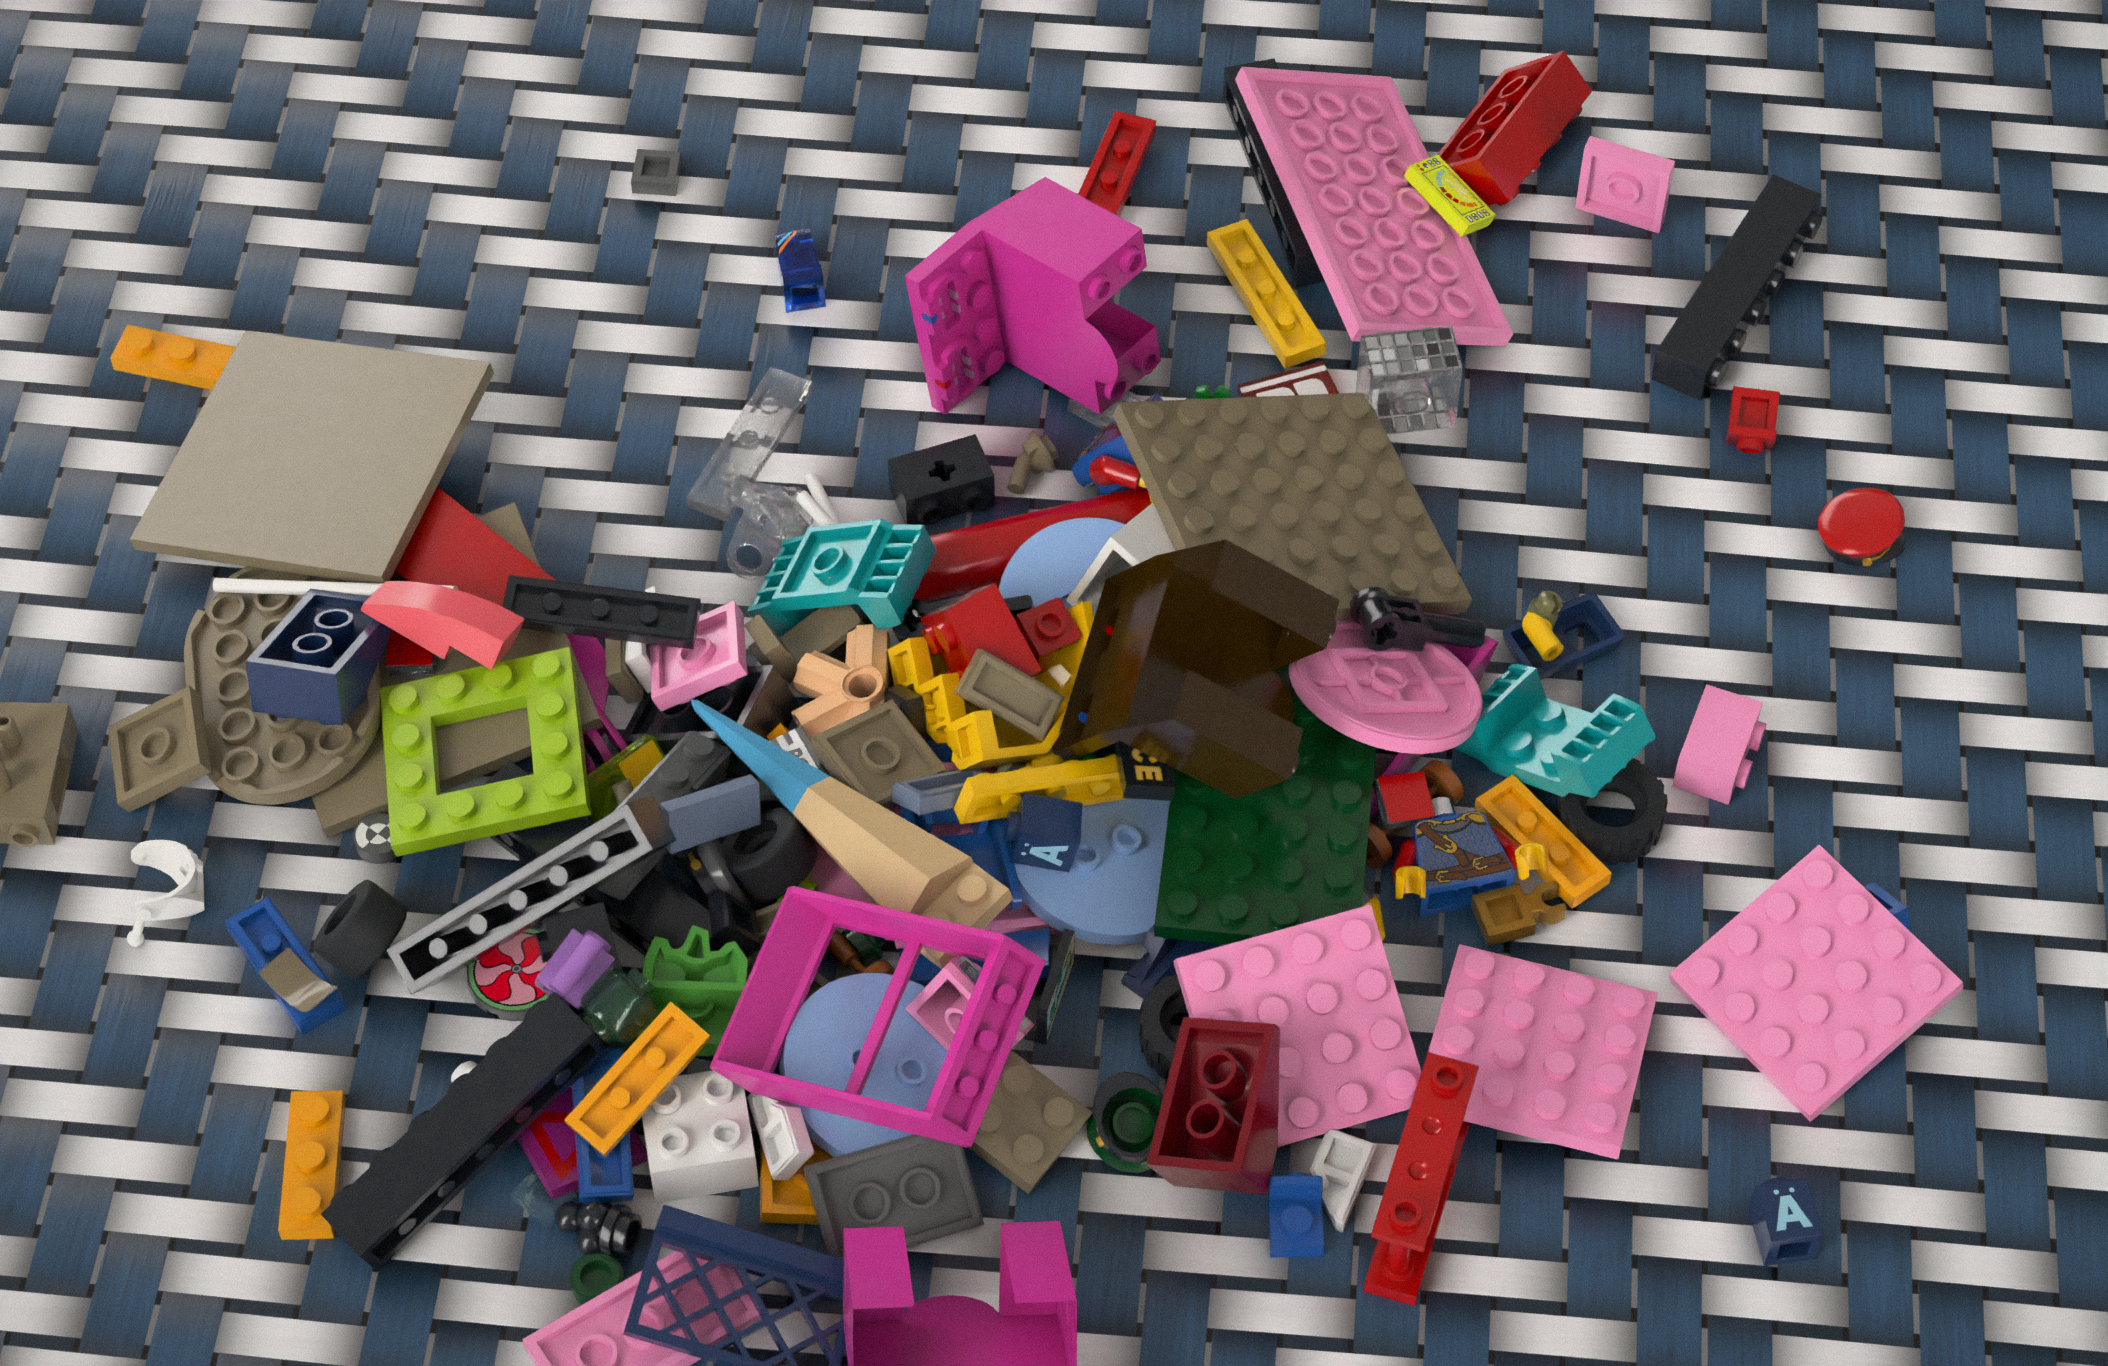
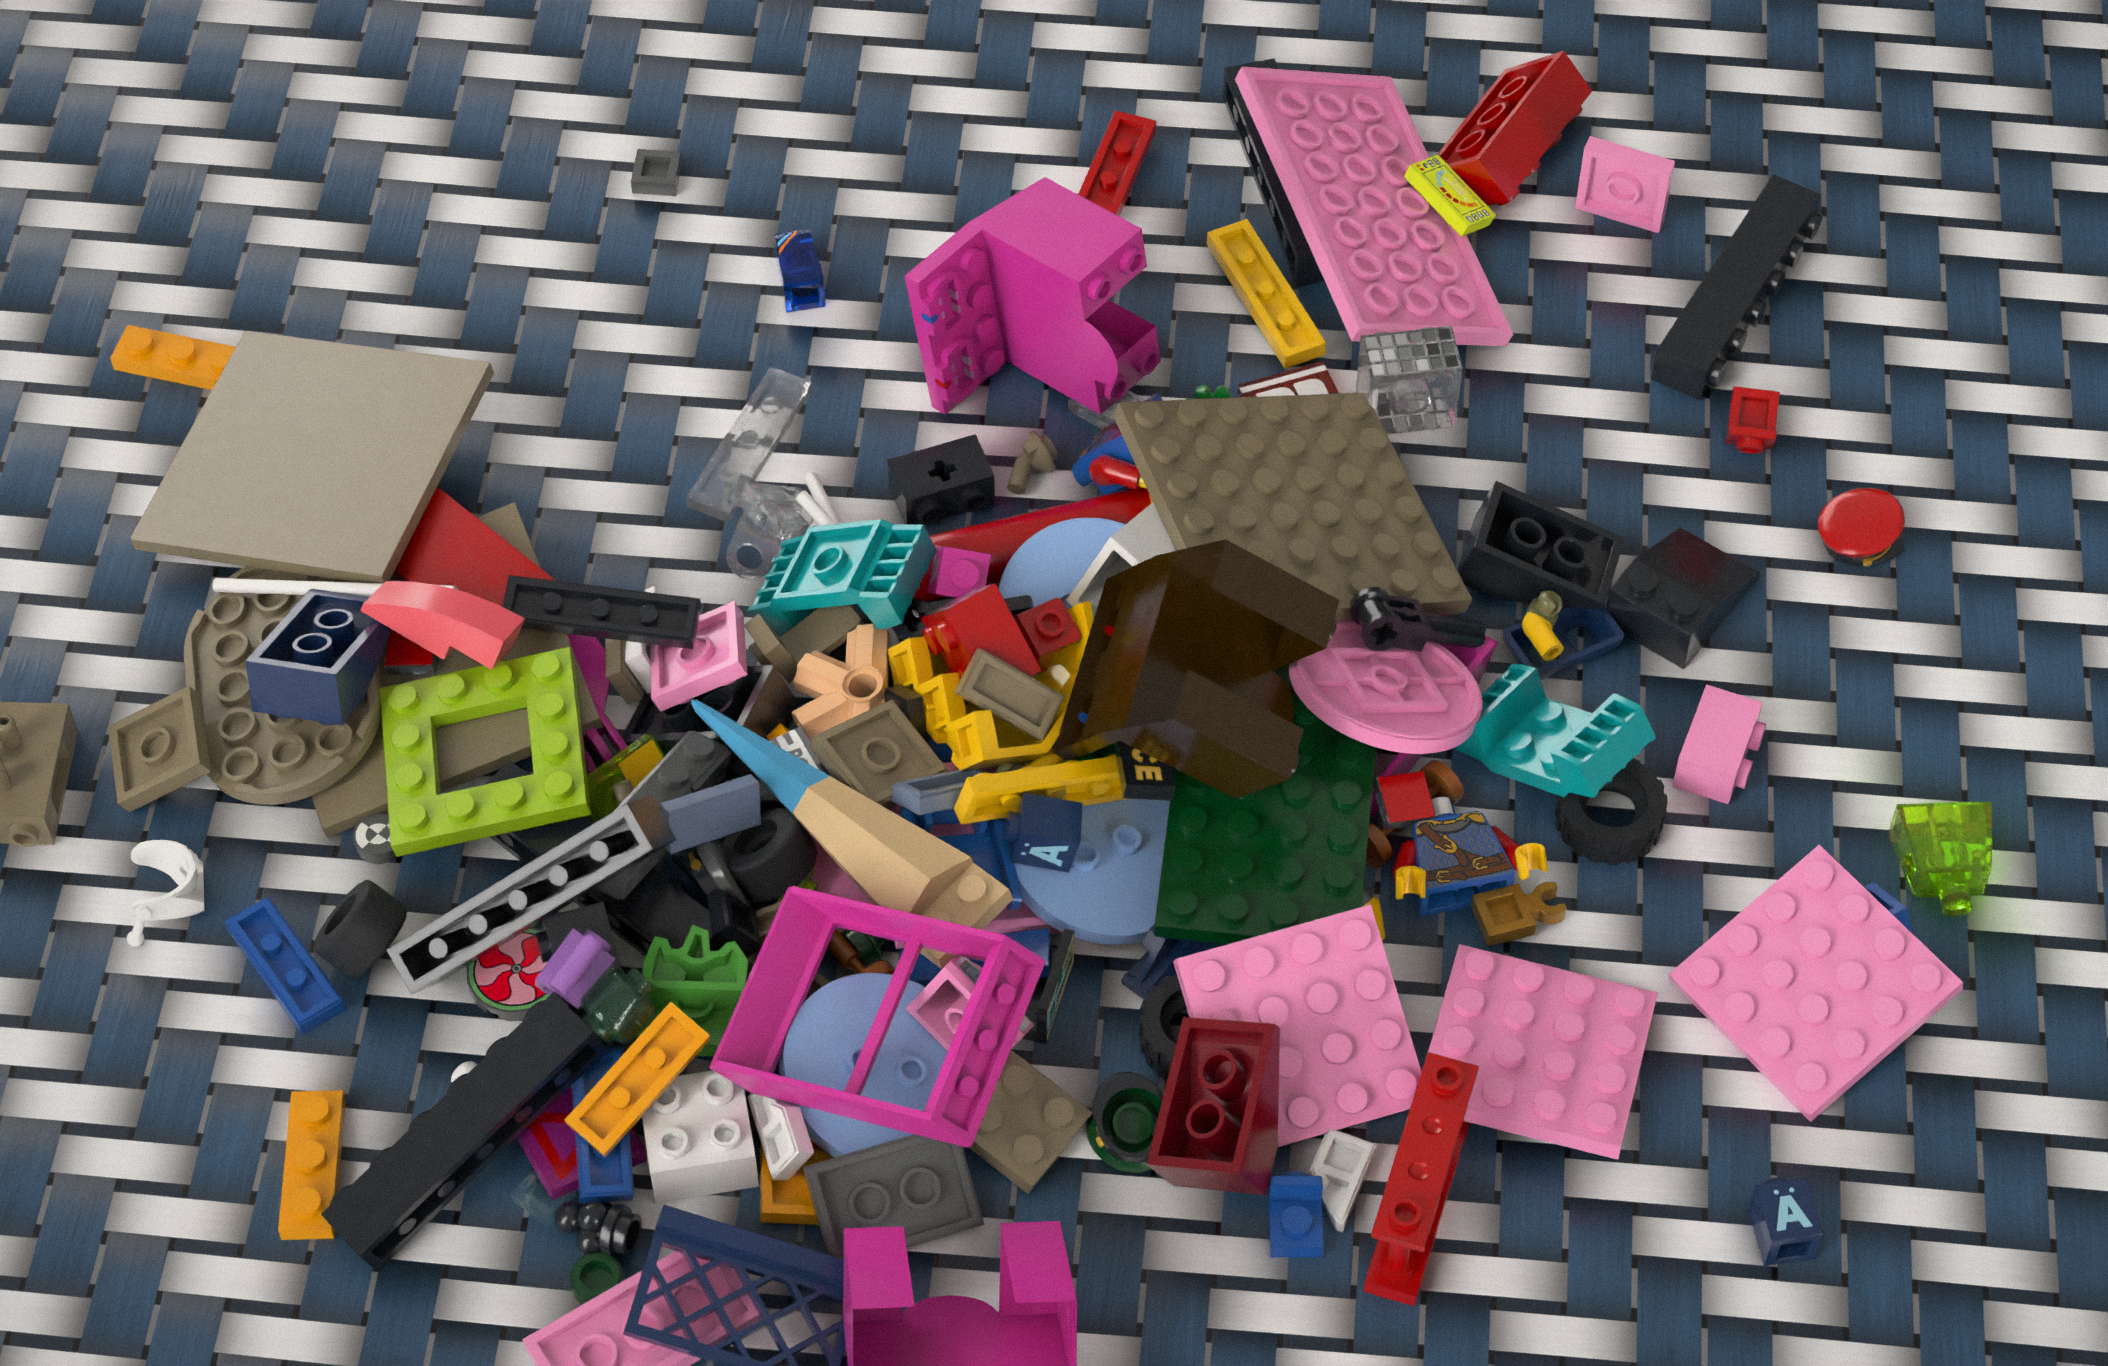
(295, 981): dark tan sticker -> none
(957, 571): none -> dark pink brick
(1527, 821): light orange plate -> none
(1533, 547): none -> black slope
(1678, 595): none -> black slope
(1944, 851): none -> clear neon green torso

